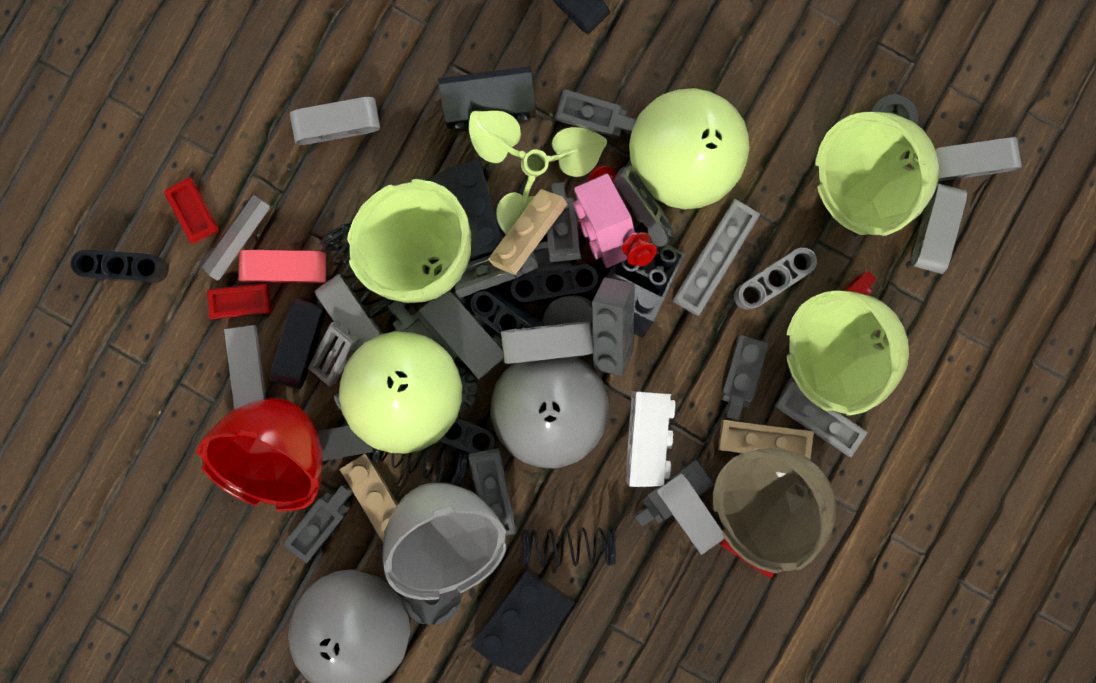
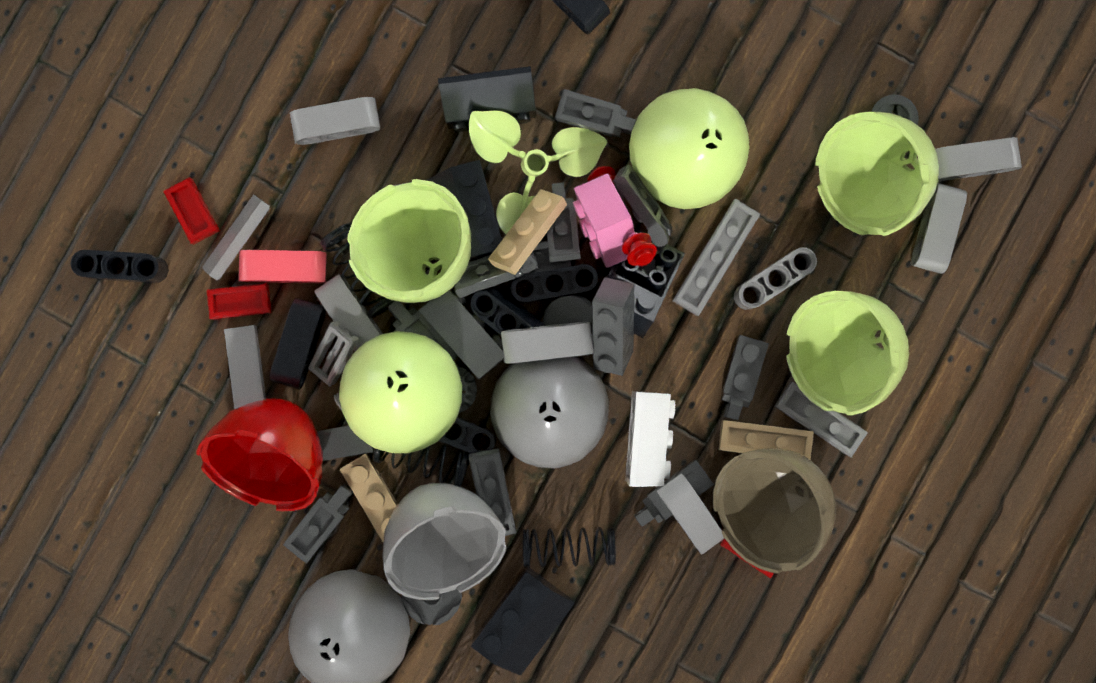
(862, 283): red plate -> none

